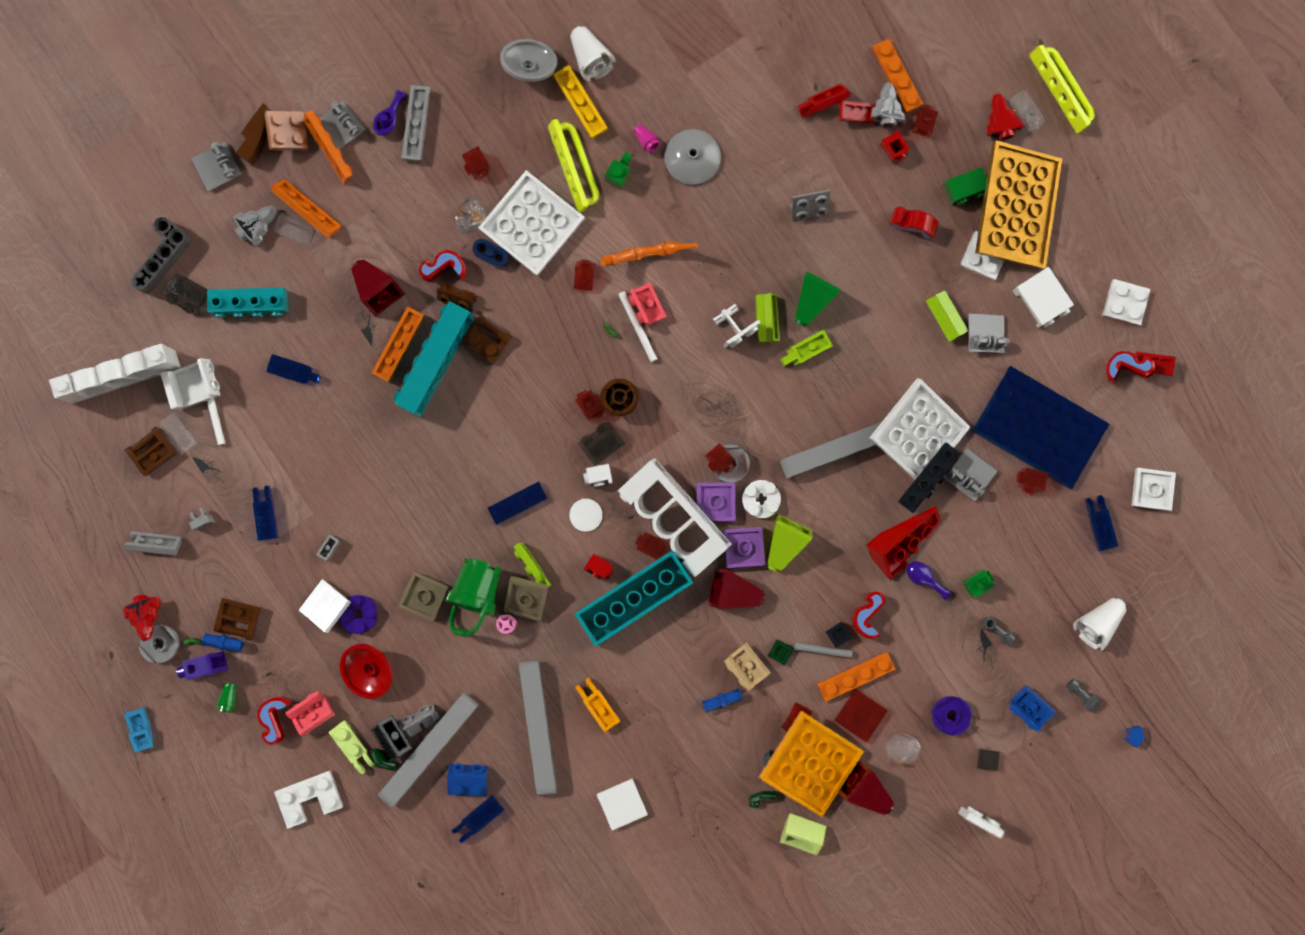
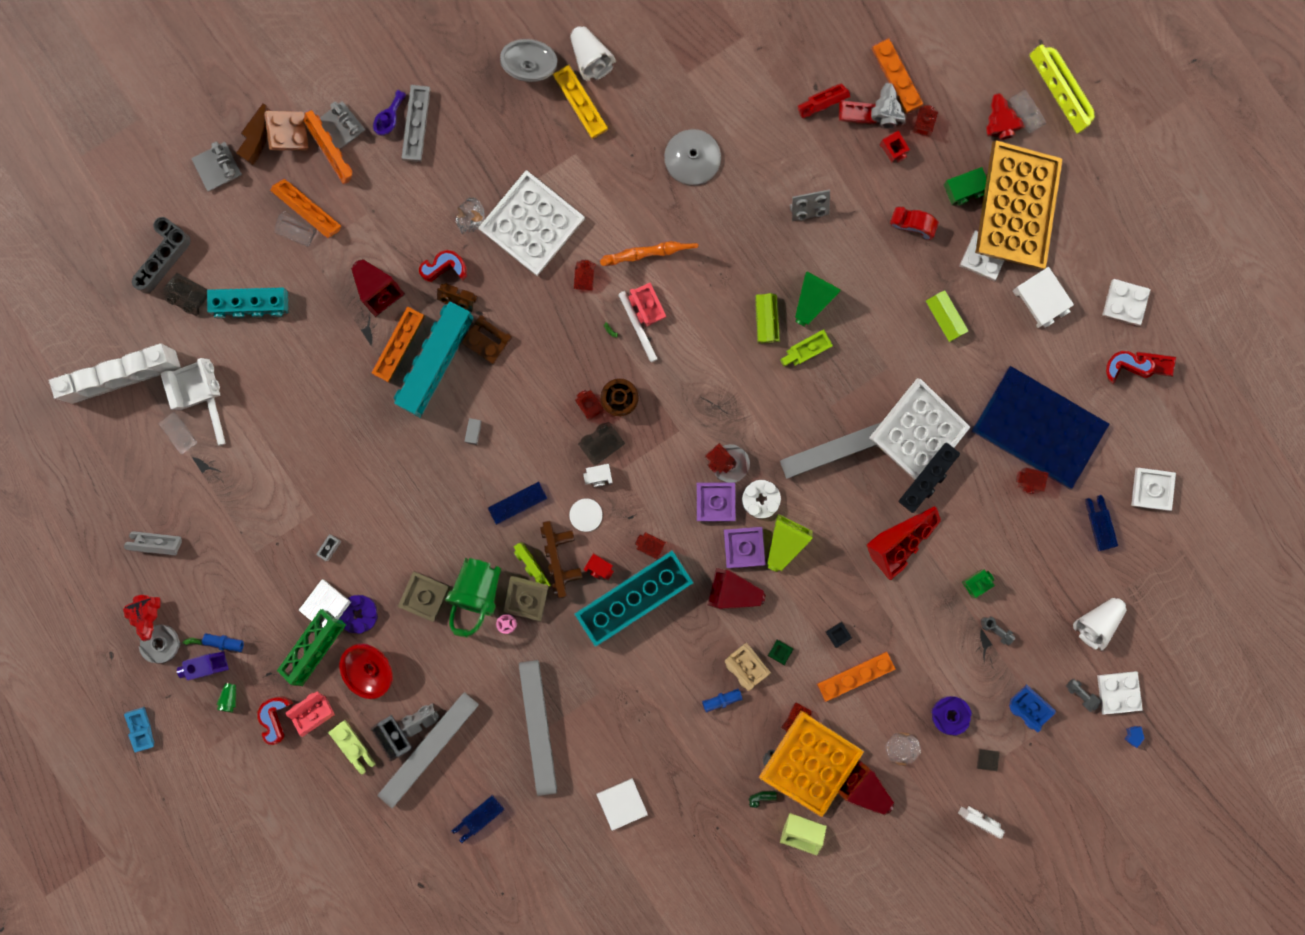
(152, 457): reddish brown plate -> none
(202, 521): light grey tile -> none
(240, 613): reddish brown plate -> none
(254, 224): light grey rock -> none
(264, 515): clear blue hinge -> none
(291, 370): clear blue hinge -> none
(312, 652): none -> green fence
(318, 786): white plate -> none
(381, 761): dark green arm -> none
(467, 780): blue bracket -> none
(473, 431): none -> light grey piece
(476, 163): clear red brick -> none
(491, 253): dark blue plate -> none
(553, 540): none -> reddish brown plate
(555, 129): neon yellow piece -> none
(598, 706): light orange hinge -> none
(619, 171): green brick -> none
(634, 491): white fence -> none
(647, 139): dark pink cone -> none
(737, 338): white plate -> none
(823, 650): light grey bar -> none
(860, 715): clear red plate -> none
(864, 613): red animal -> none
(922, 575): dark purple piece -> none
(970, 474): light grey hinge -> none
(987, 333): light grey hinge -> none
(1119, 692): none -> white plate

